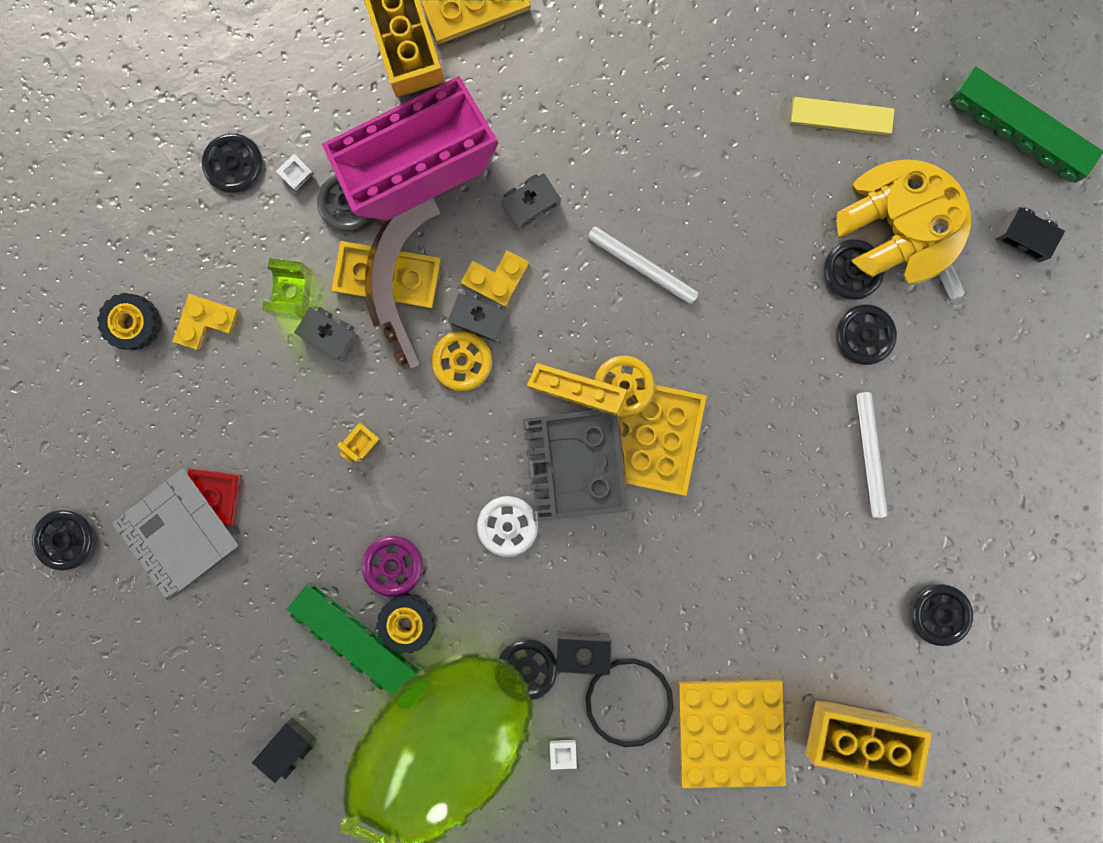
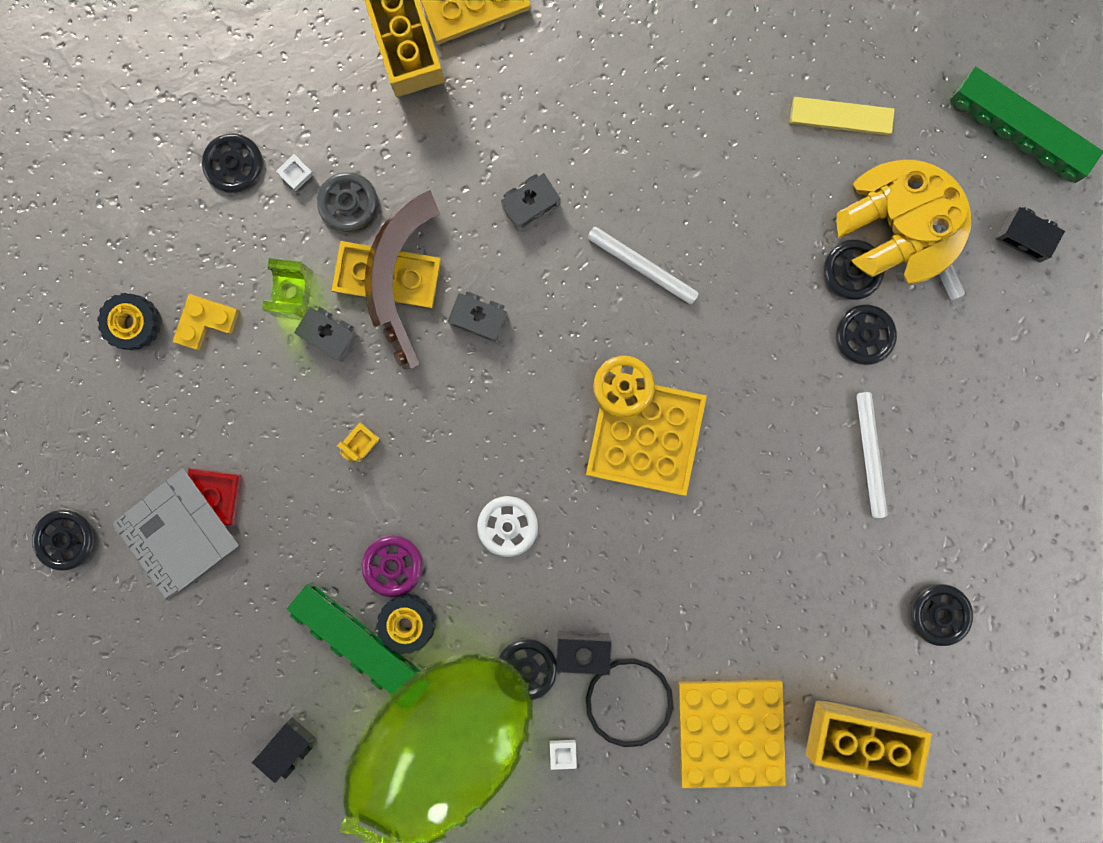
(412, 152): dark pink slope -> none
(472, 380): yellow plate -> none
(499, 284): yellow plate -> none
(578, 389): yellow plate -> none
(580, 464): dark grey hinge -> none

